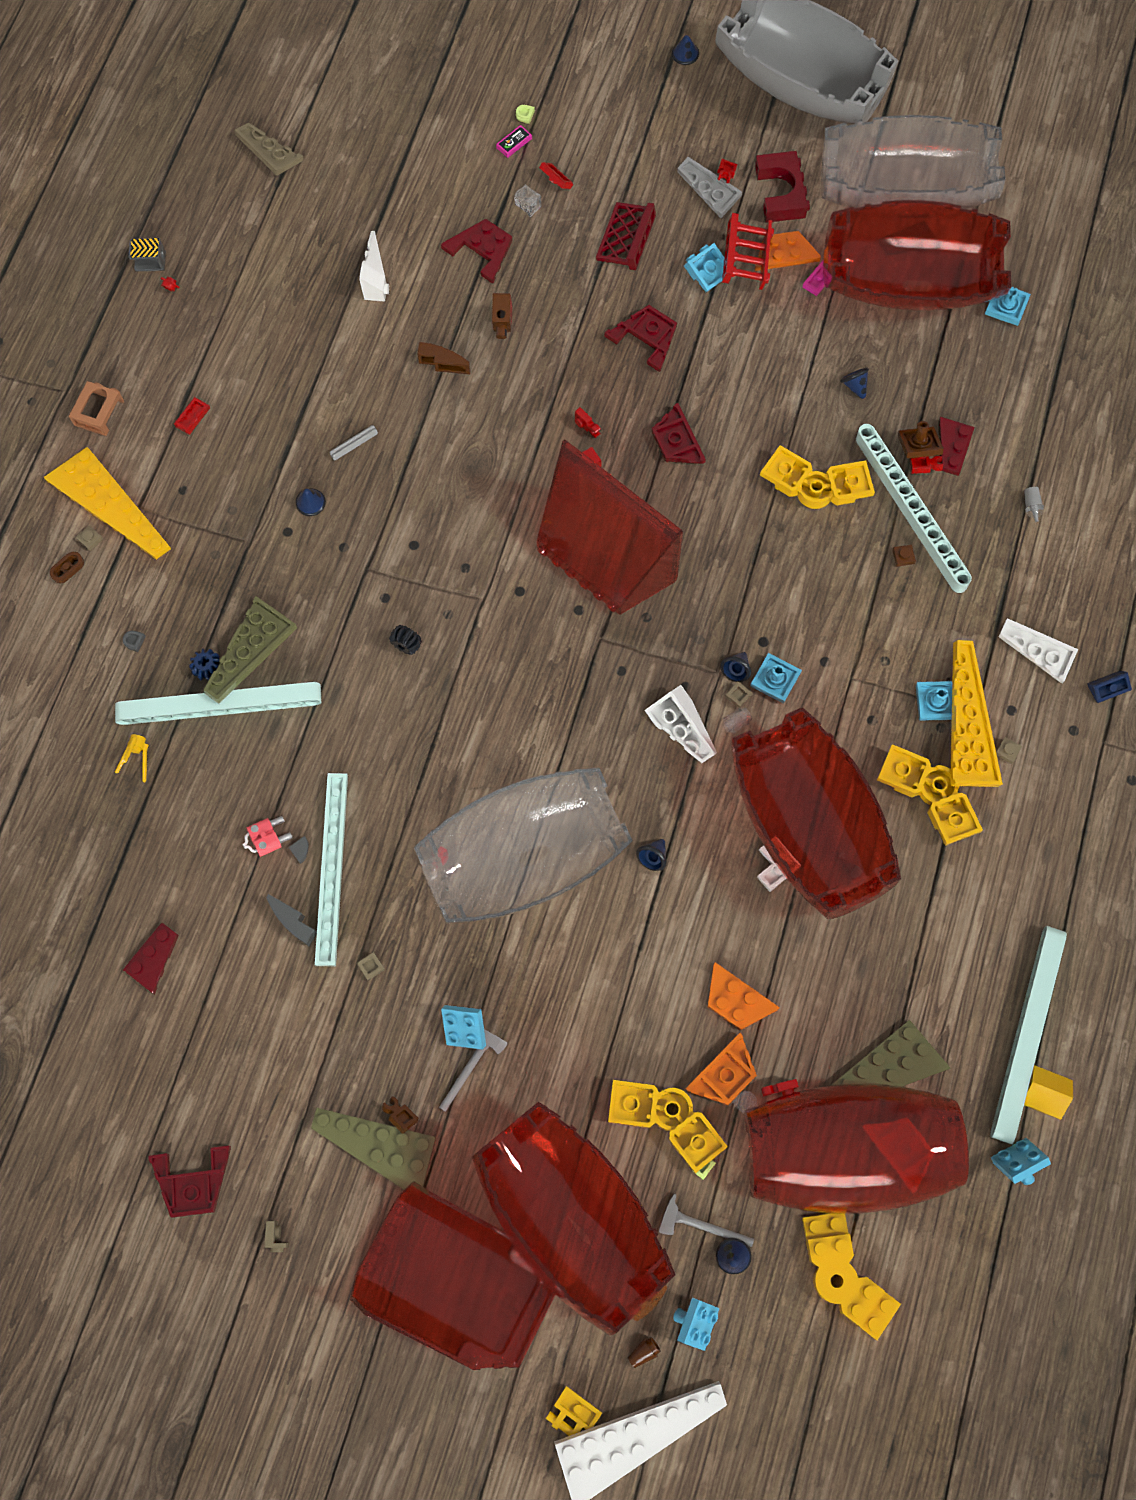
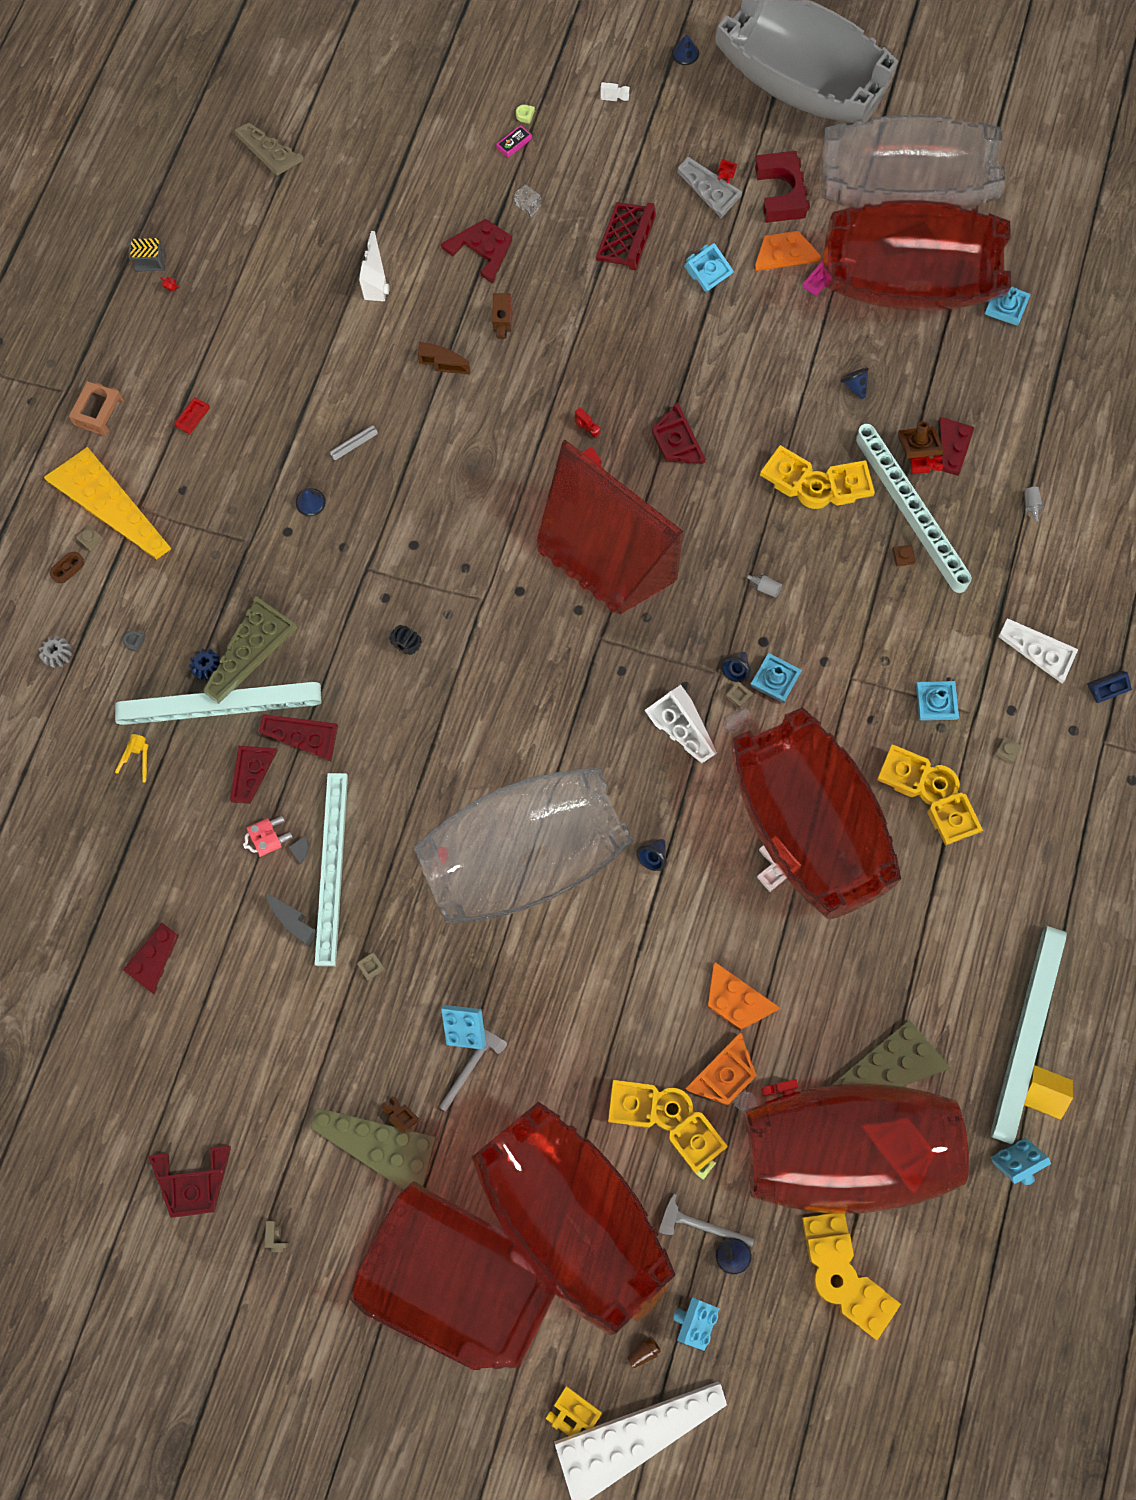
(55, 651): none -> light grey gear
(250, 771): none -> dark red wing
(307, 735): none -> dark red wing
(556, 175): red plate -> none
(611, 92): none -> white plate
(651, 328): dark red wing -> none
(732, 256): red fence -> none
(762, 583): none -> light grey piece
(972, 742): yellow wing -> none

